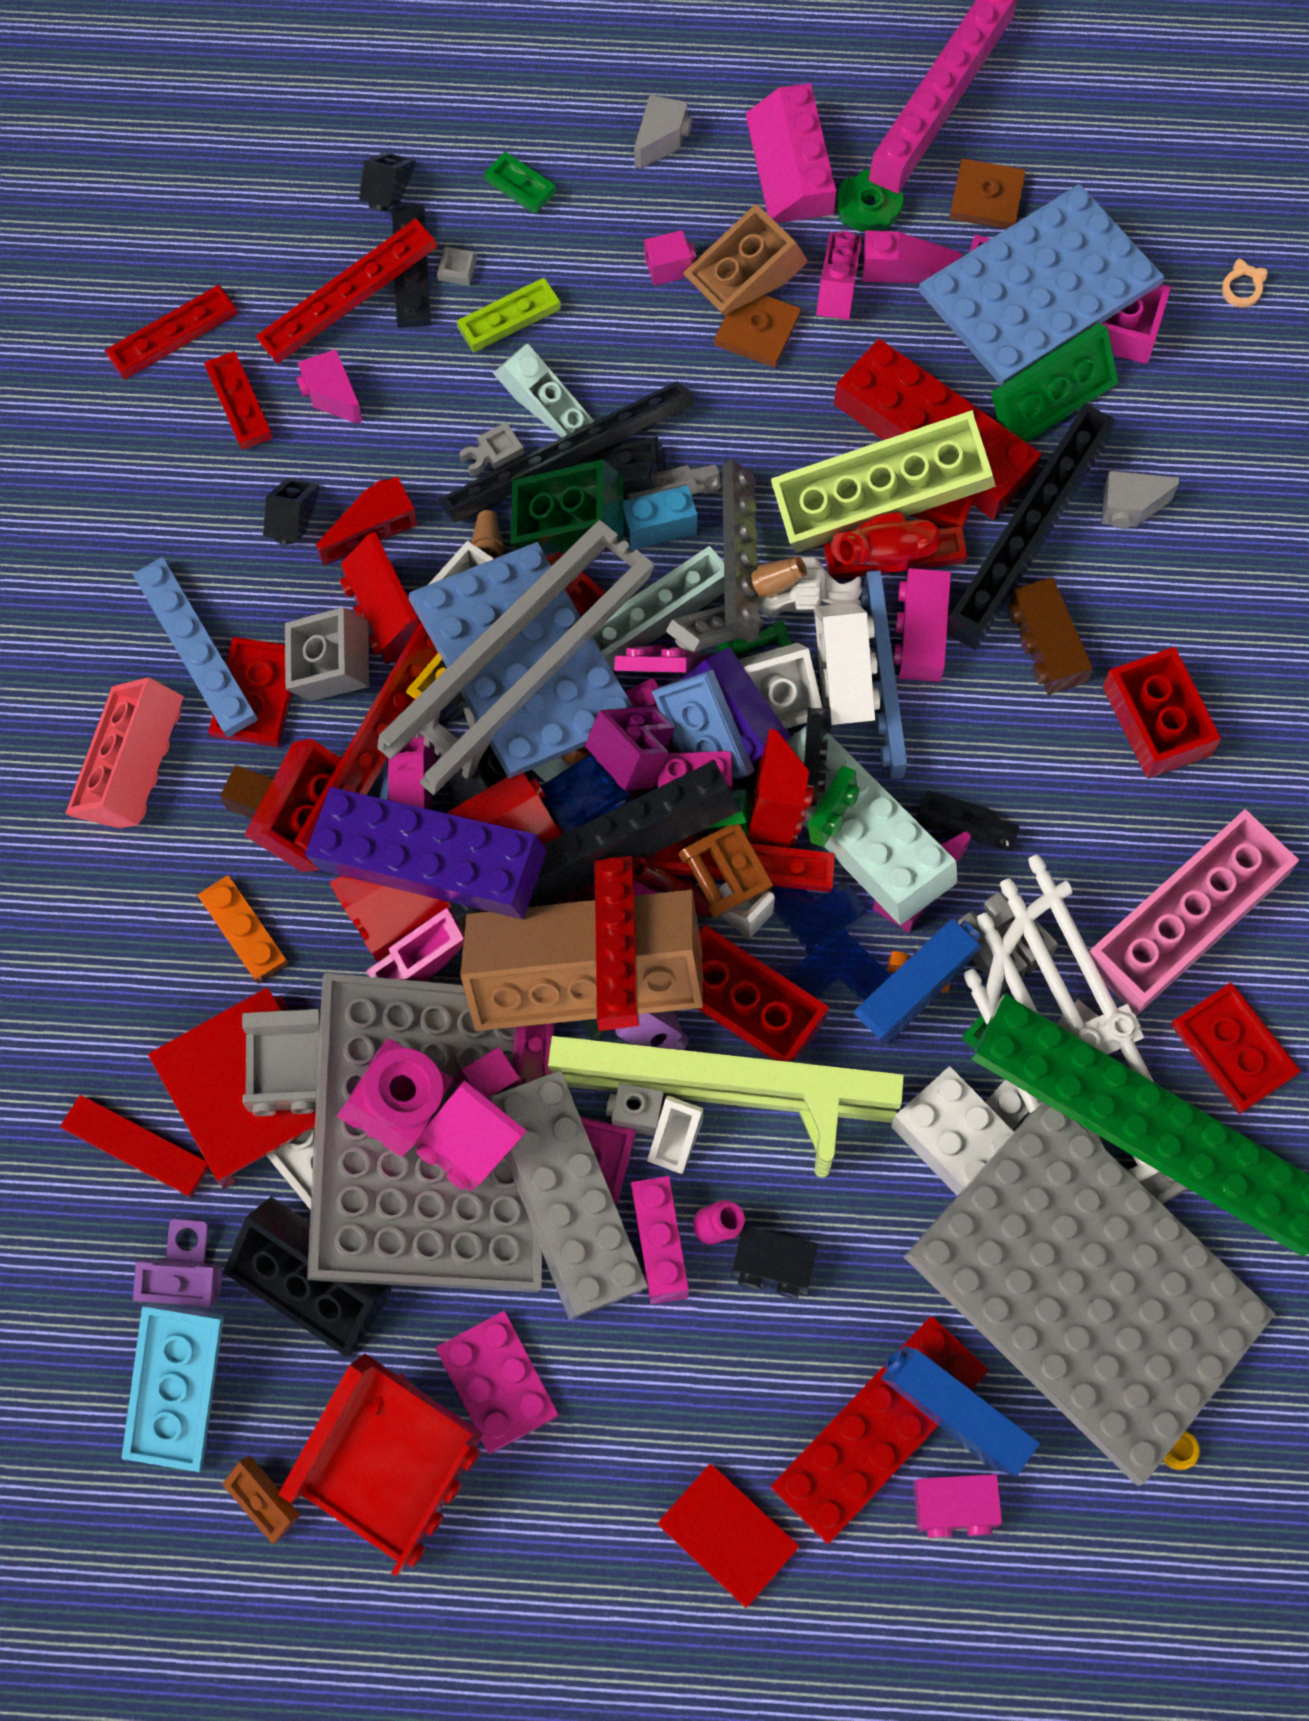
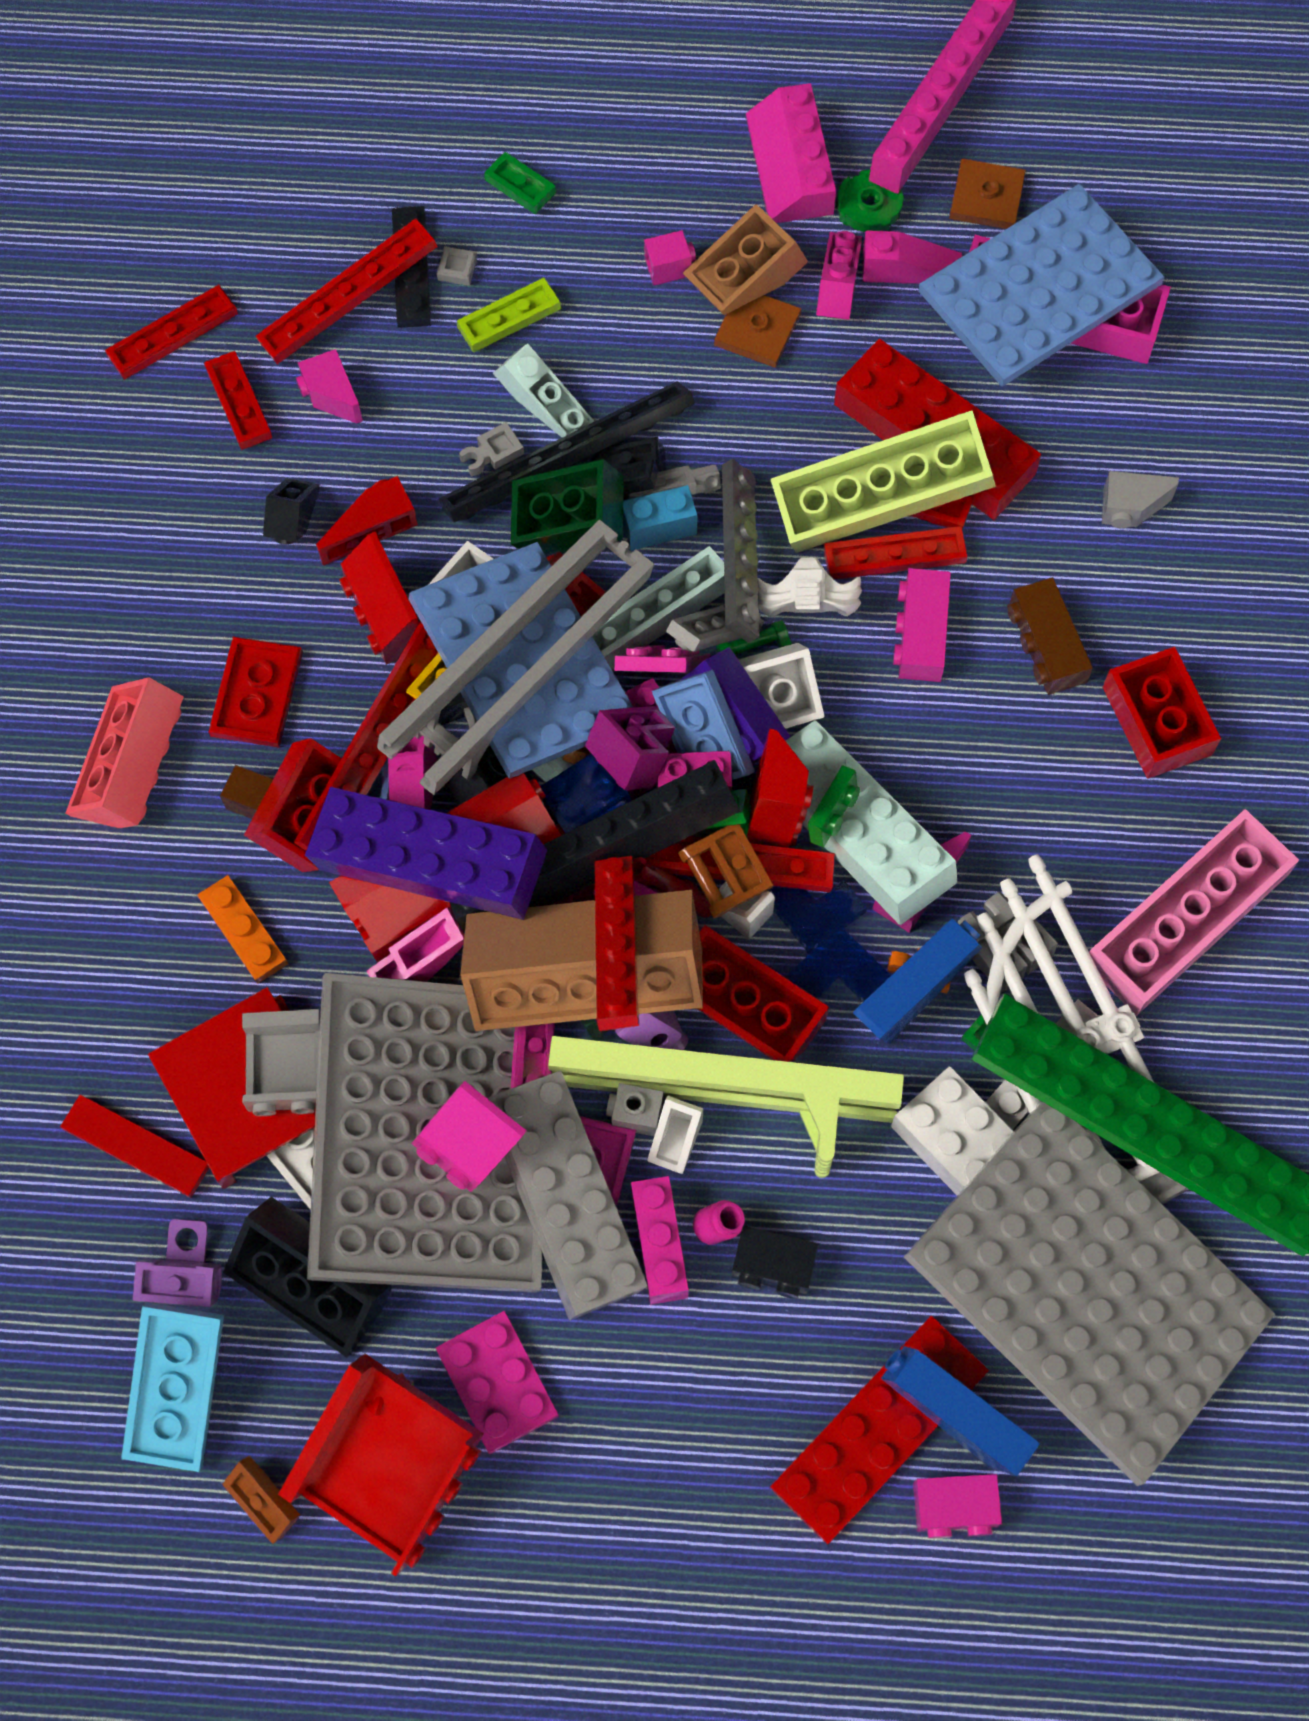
(195, 647): medium blue plate -> none
(326, 654): light grey brick -> none
(385, 180): black slope -> none
(396, 1096): dark pink piece -> none
(488, 534): medium nougat cone -> none
(488, 1074): dark pink brick -> none
(661, 130): light grey slope -> none
(728, 1535): red tile -> none
(777, 576): medium nougat cone -> none
(816, 748): black hinge -> none
(846, 662): white brick -> none
(886, 542): red animal -> none
(889, 720): medium blue plate -> none
(960, 816): black hinge -> none
(1029, 527): black brick -> none
(1057, 385): green plate -> none
(1183, 1453): yellow plate -> none
(1235, 1048): red tile -> none
(1241, 268): light nougat piece -> none

